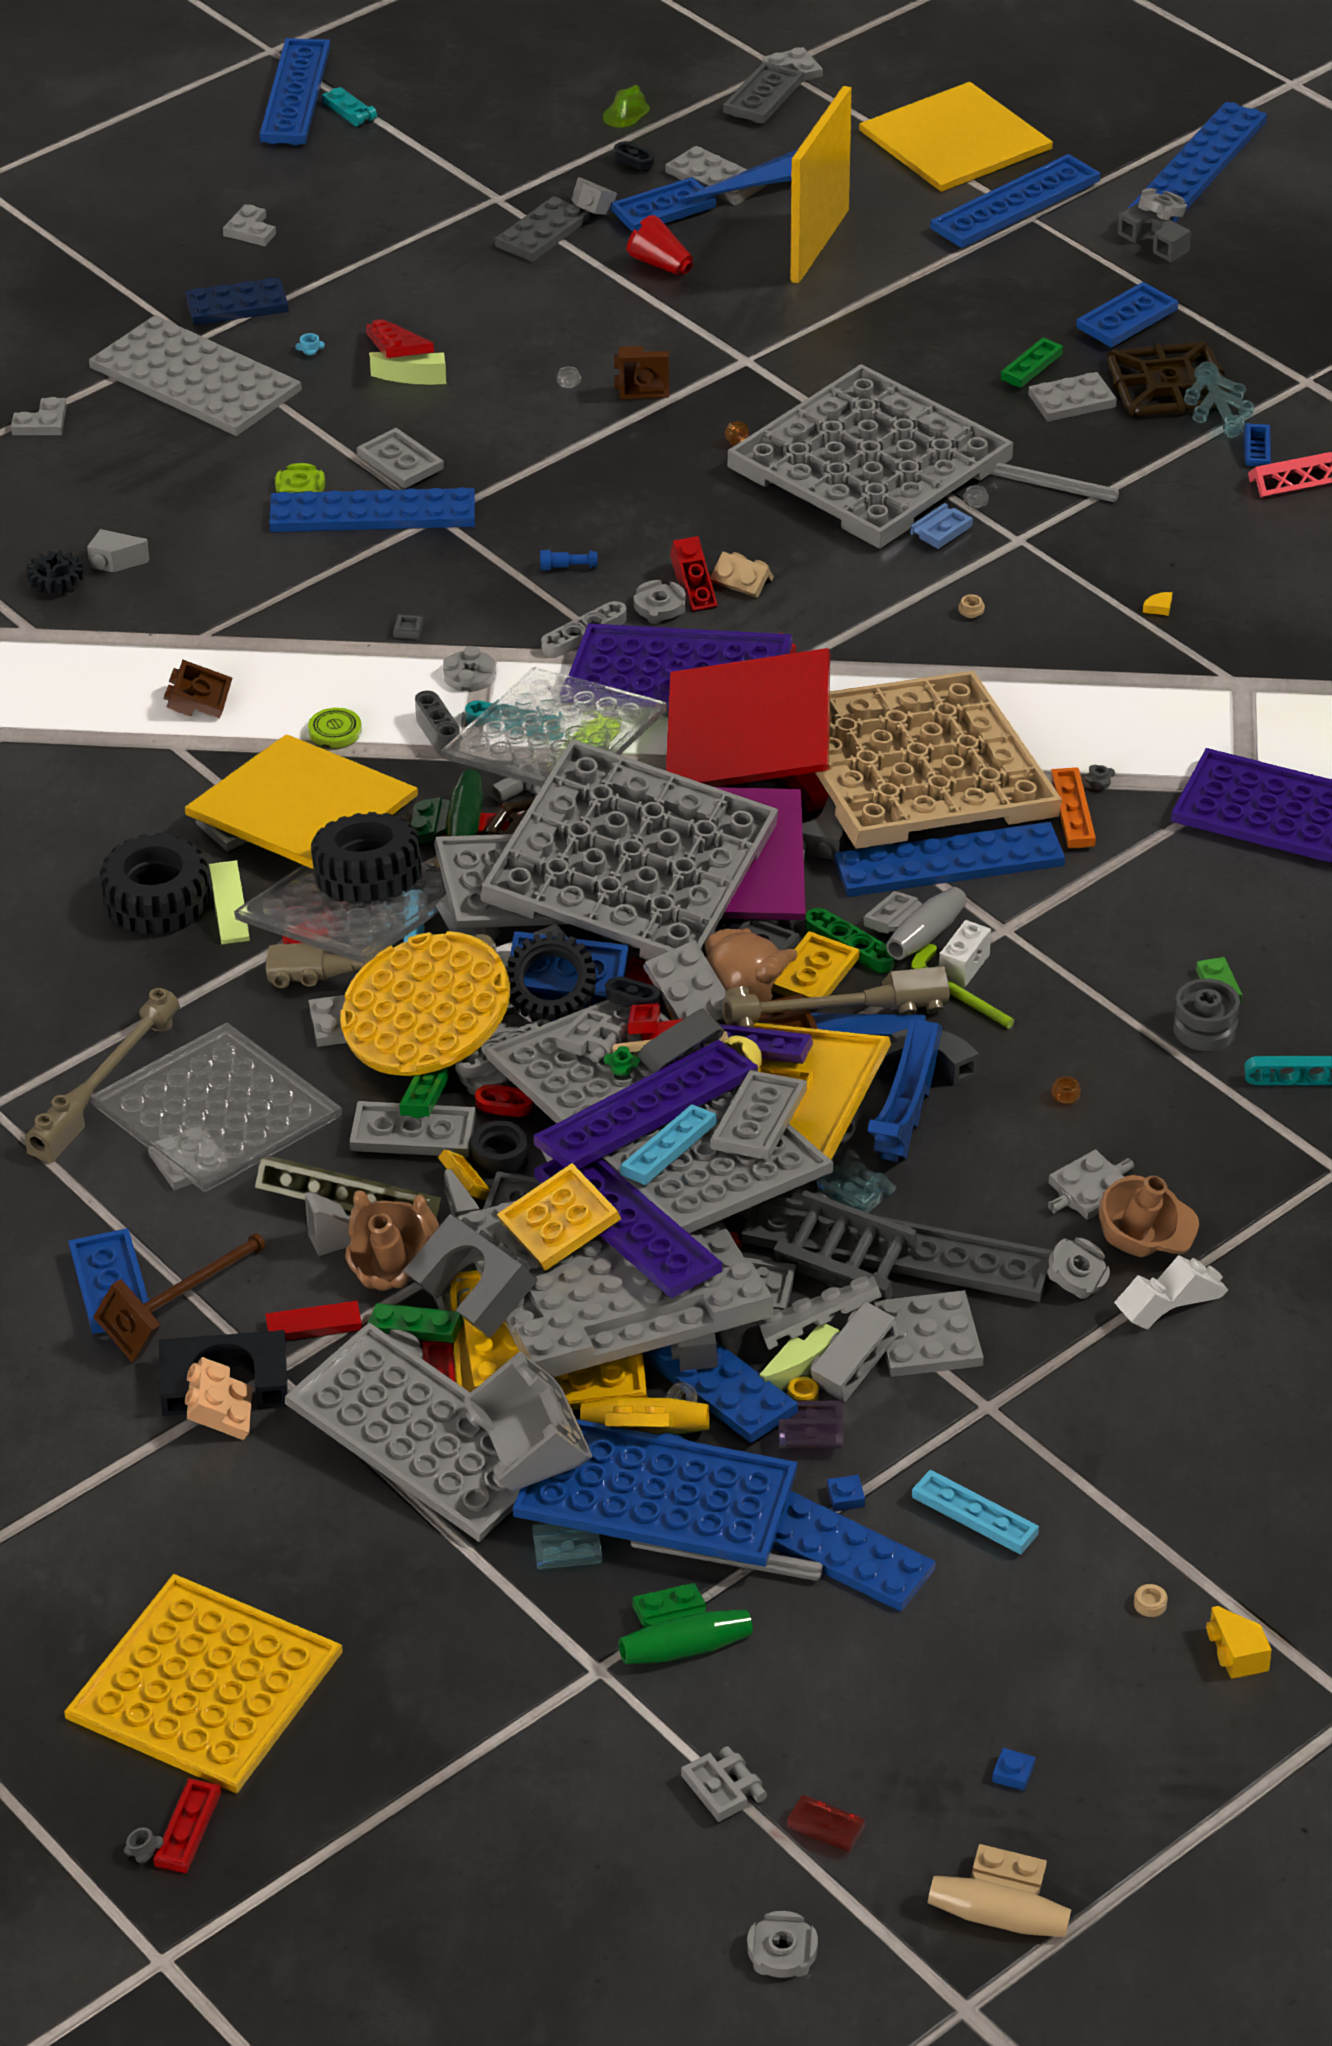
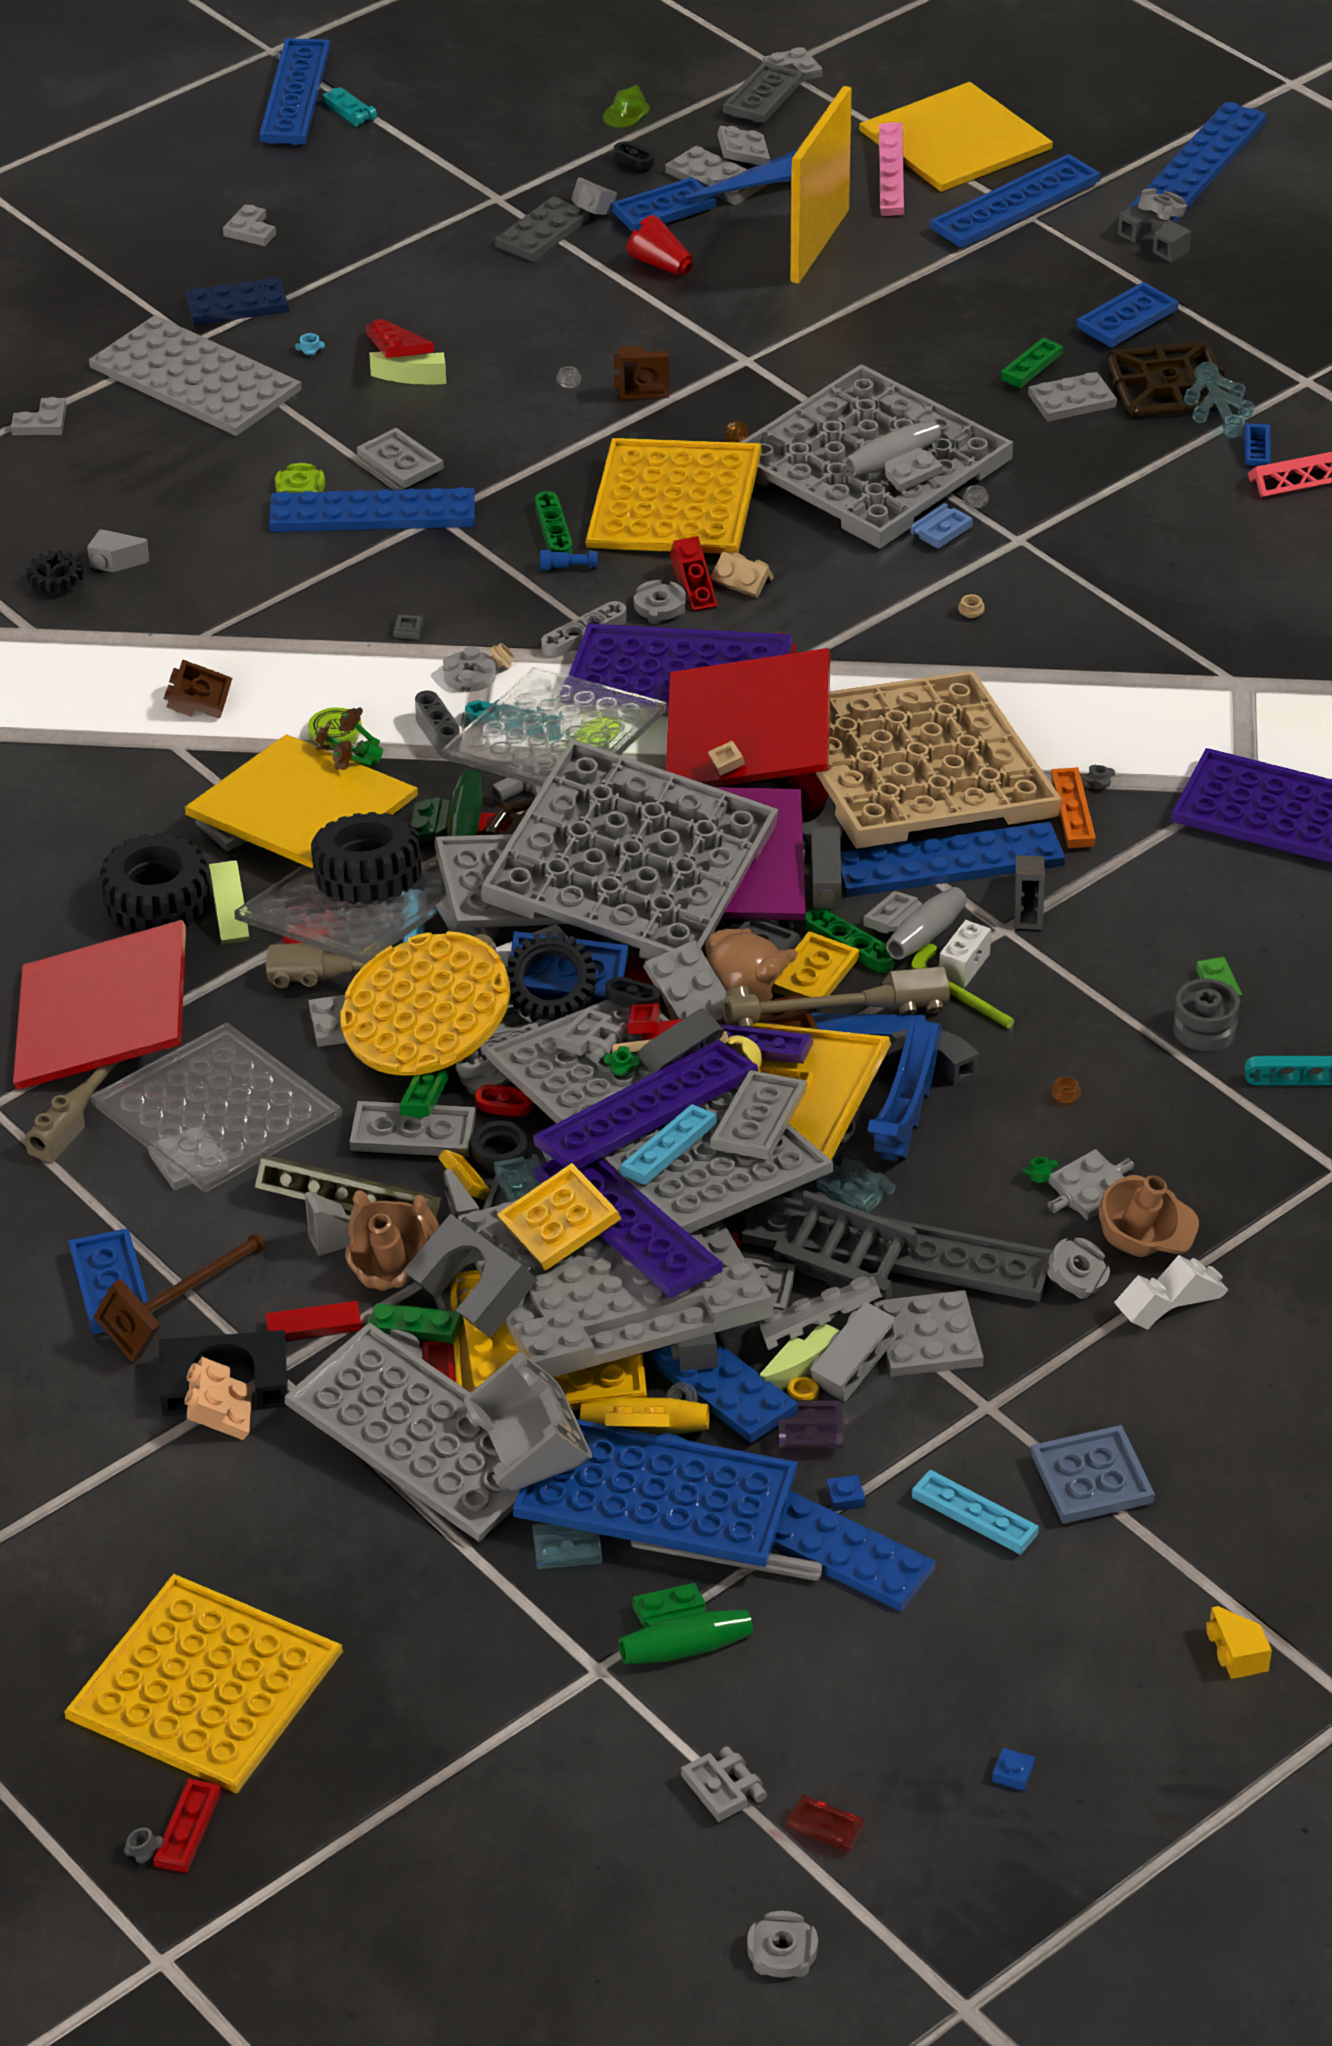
(100, 1005): none -> red tile
(366, 752): none -> plant
(502, 655): none -> tan plate
(516, 1176): none -> clear light blue plate
(553, 525): none -> green beam
(672, 493): none -> yellow tile
(726, 758): none -> tan plate
(743, 145): none -> light grey plate
(826, 867): none -> dark grey slope
(891, 169): none -> bright pink plate
(900, 454): none -> light grey plate
(1002, 1894): tan plate -> none
(1029, 892): none -> dark grey slope
(1040, 1169): none -> green plate
(1056, 482): light grey axle -> none
(1092, 1474): none -> sand blue plate
(1150, 1600): tan tile -> none
(1158, 604): yellow tile -> none

